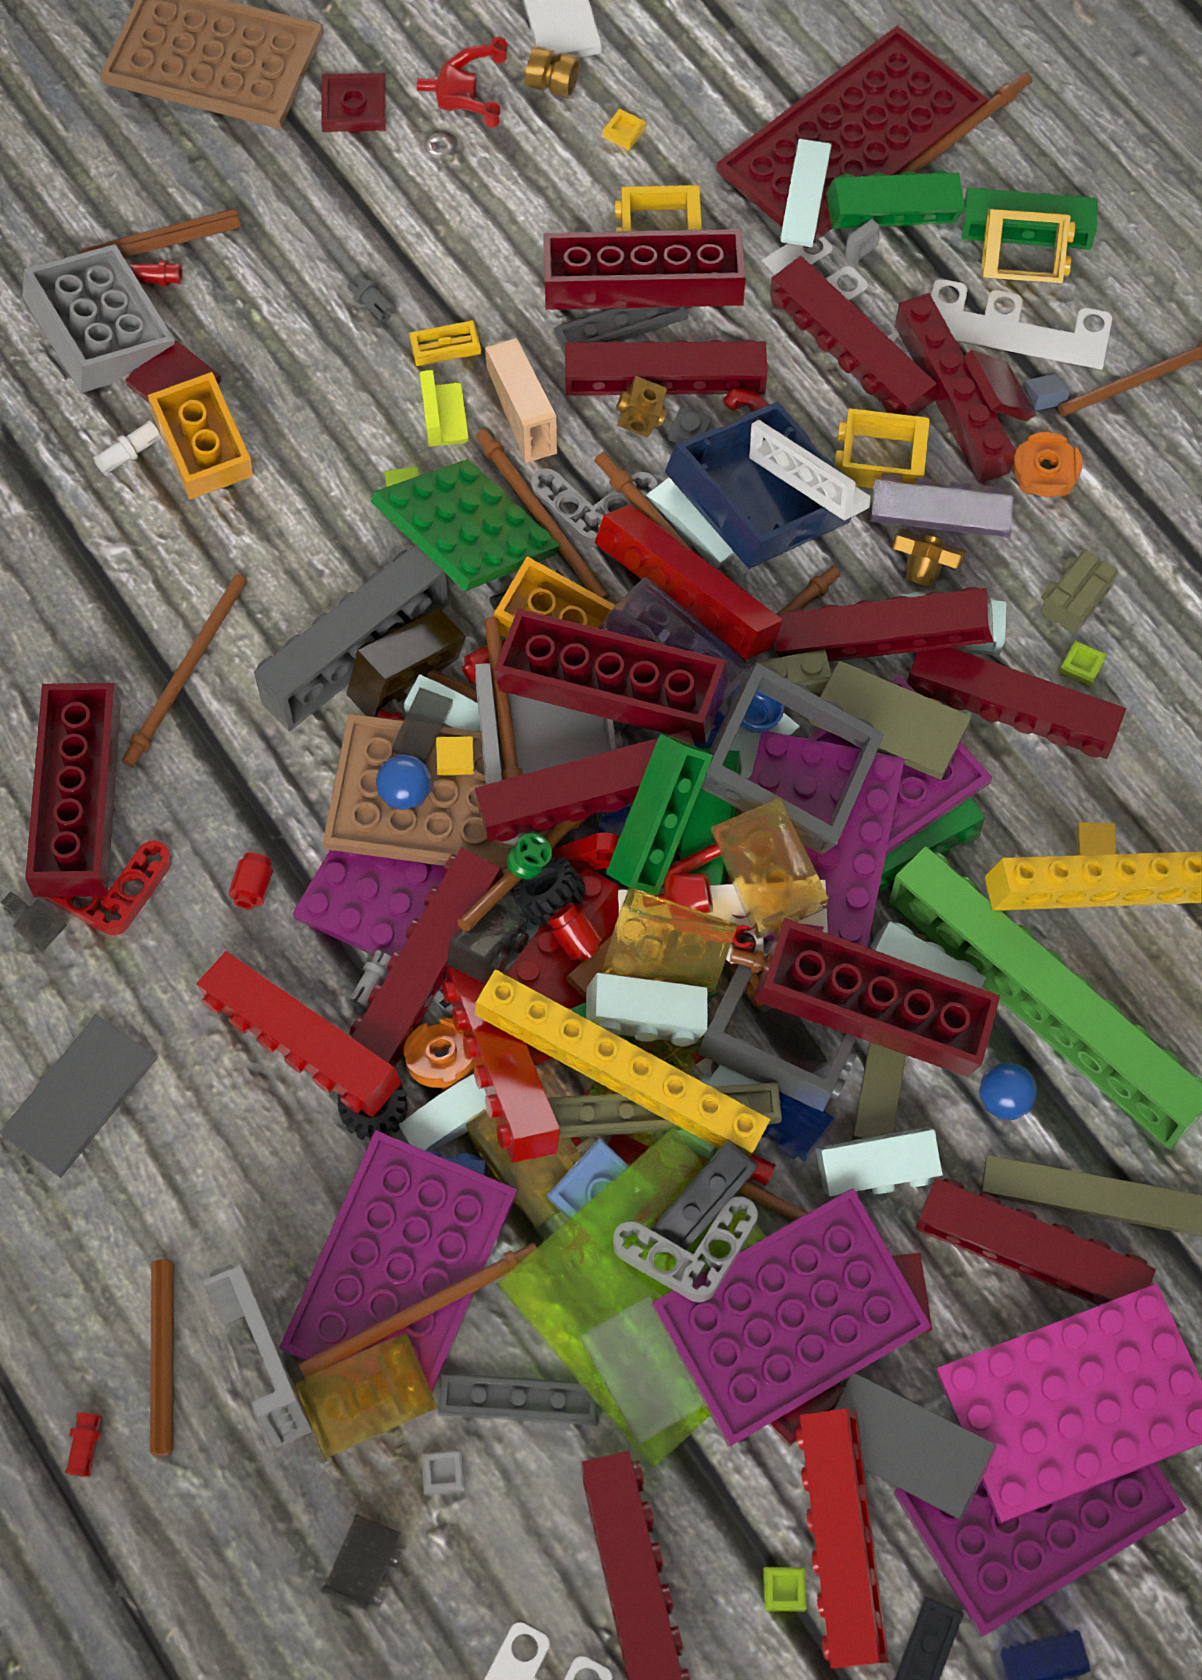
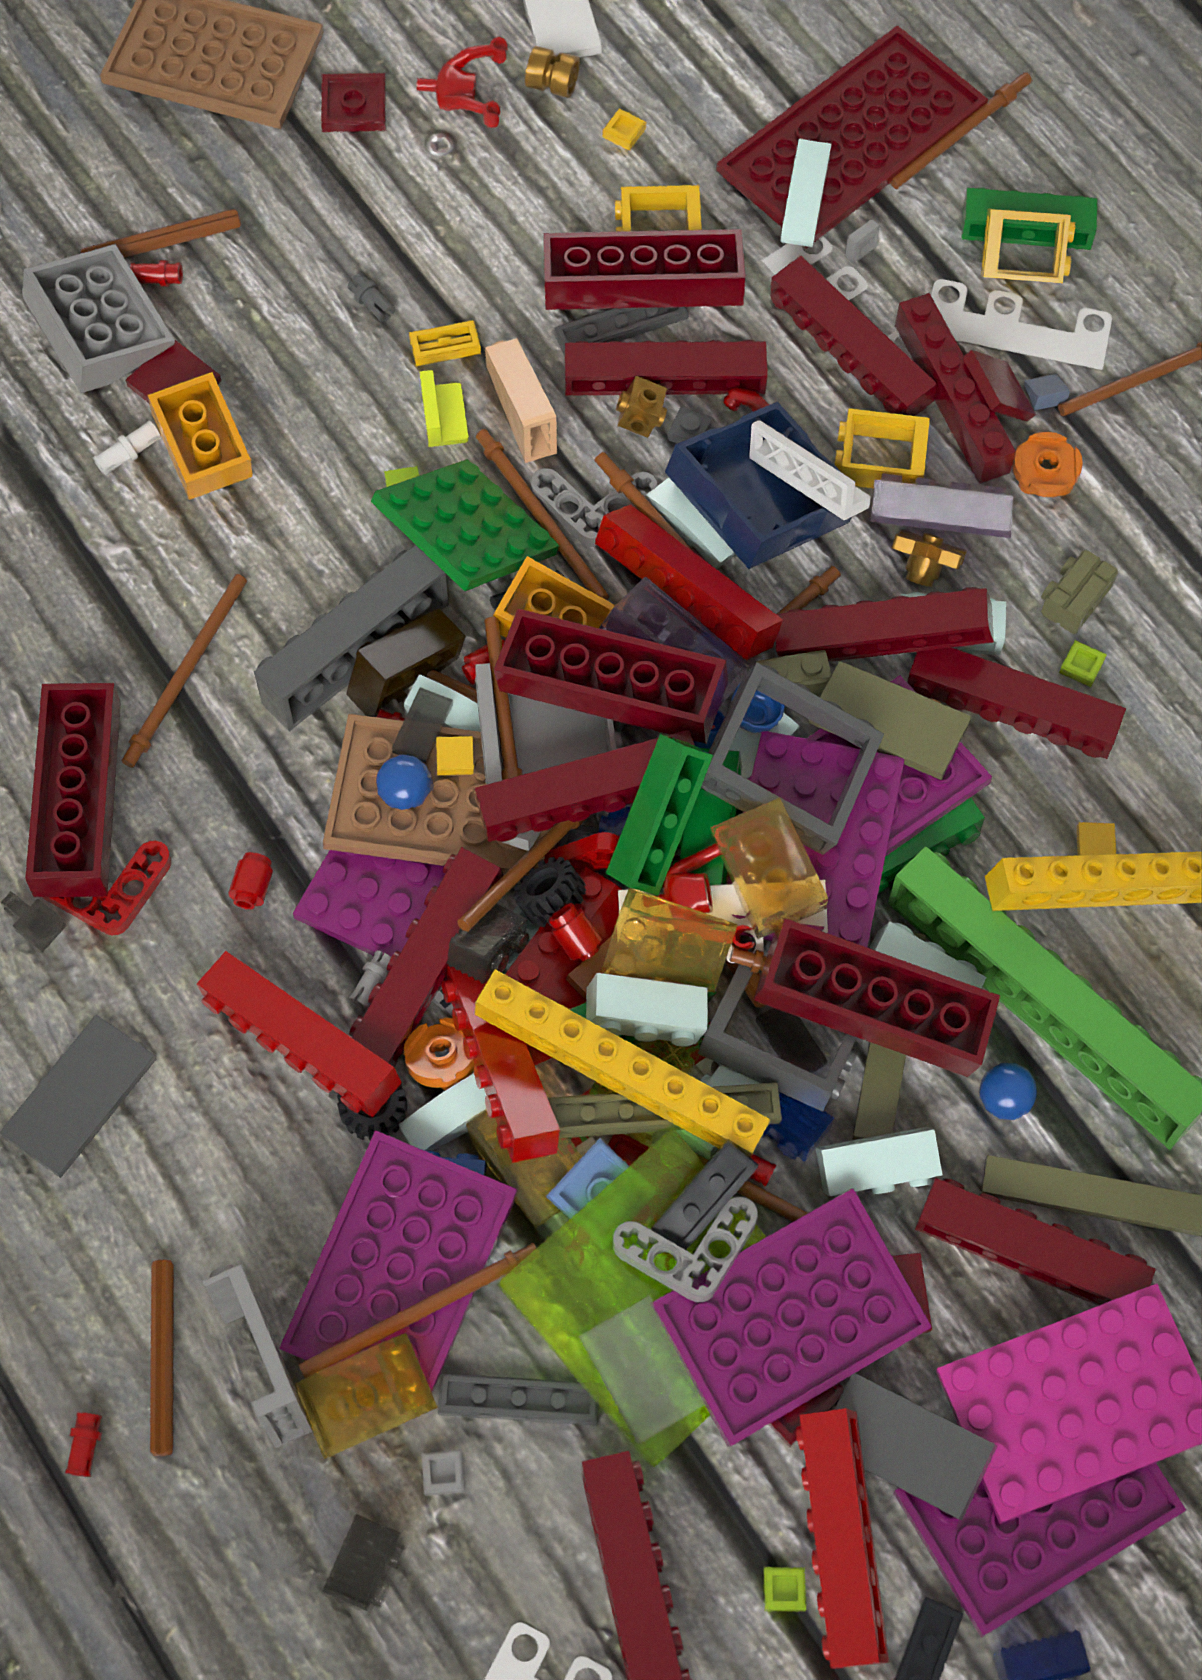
(533, 847): green wheel -> none
(895, 199): green brick -> none

